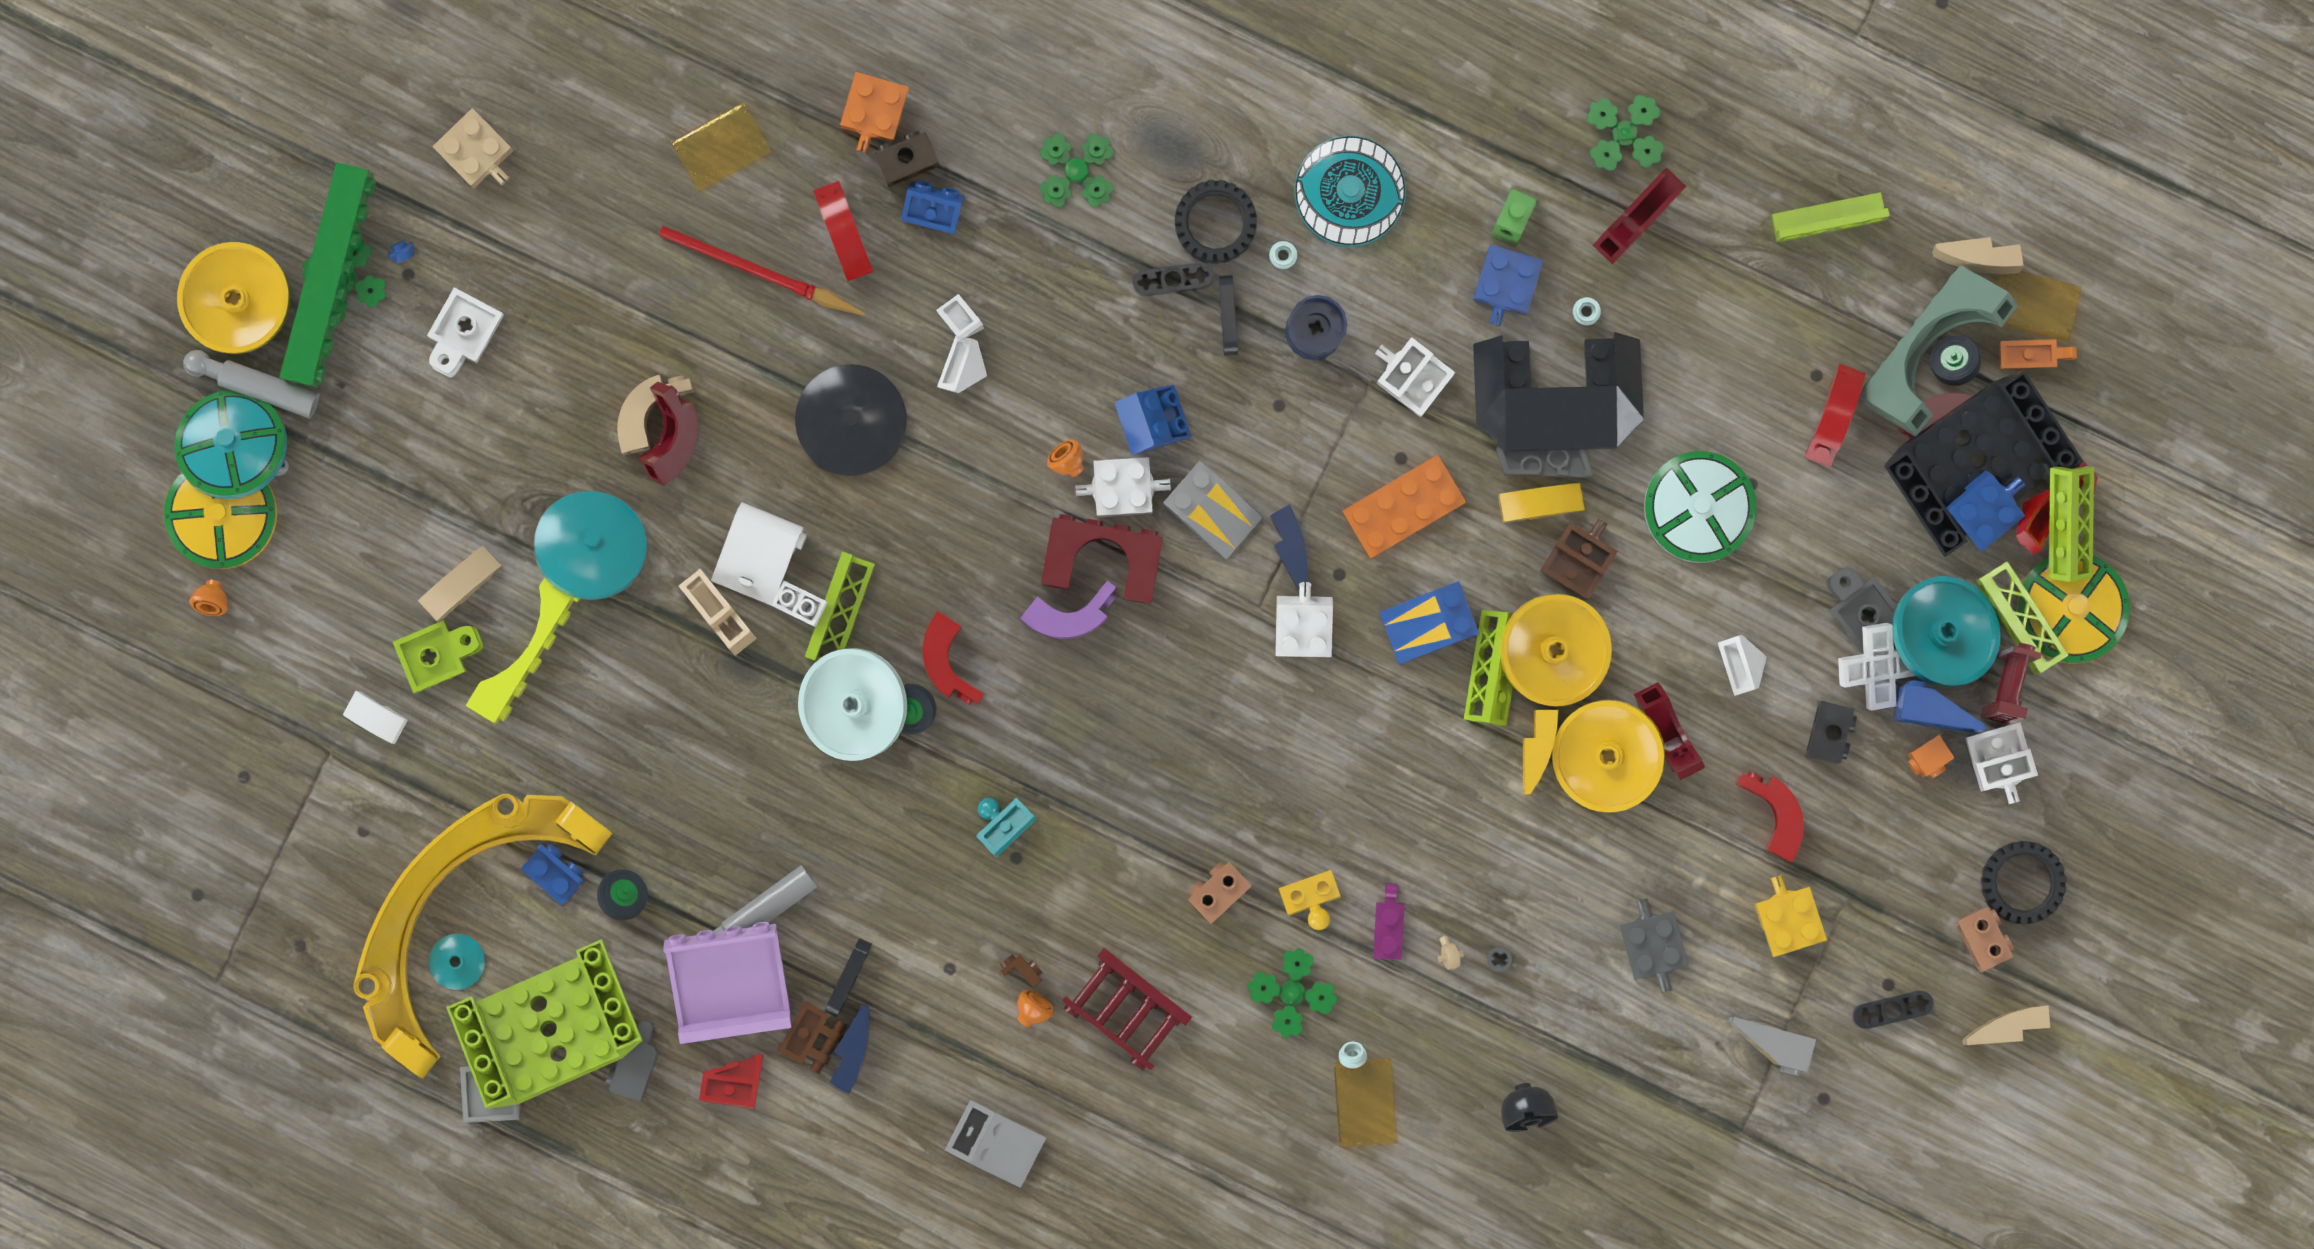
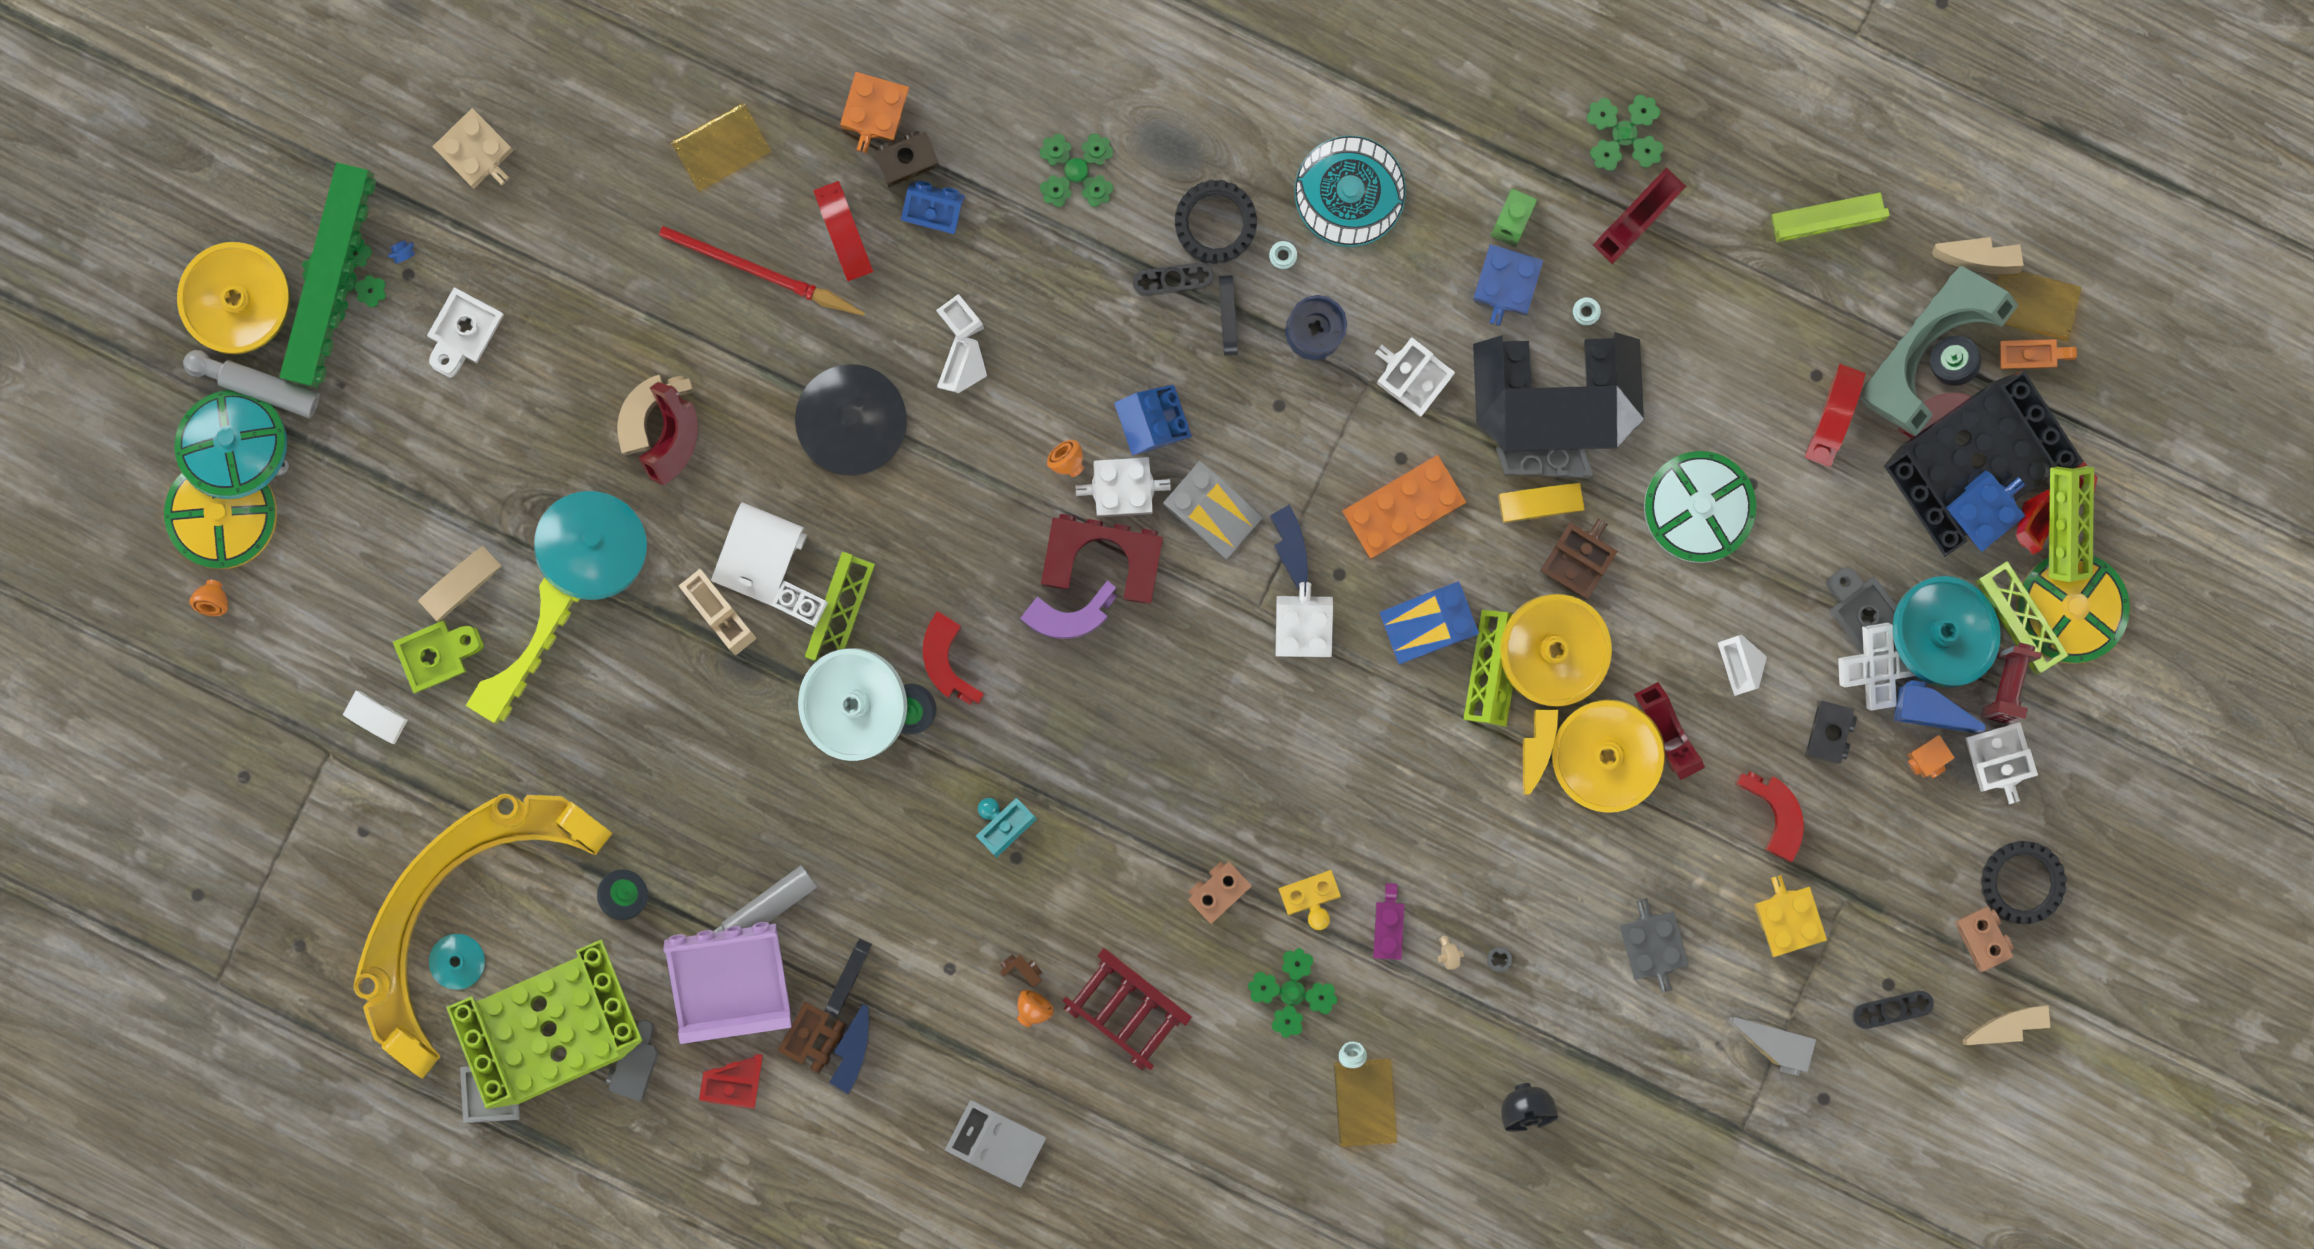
(553, 873): blue bracket -> none

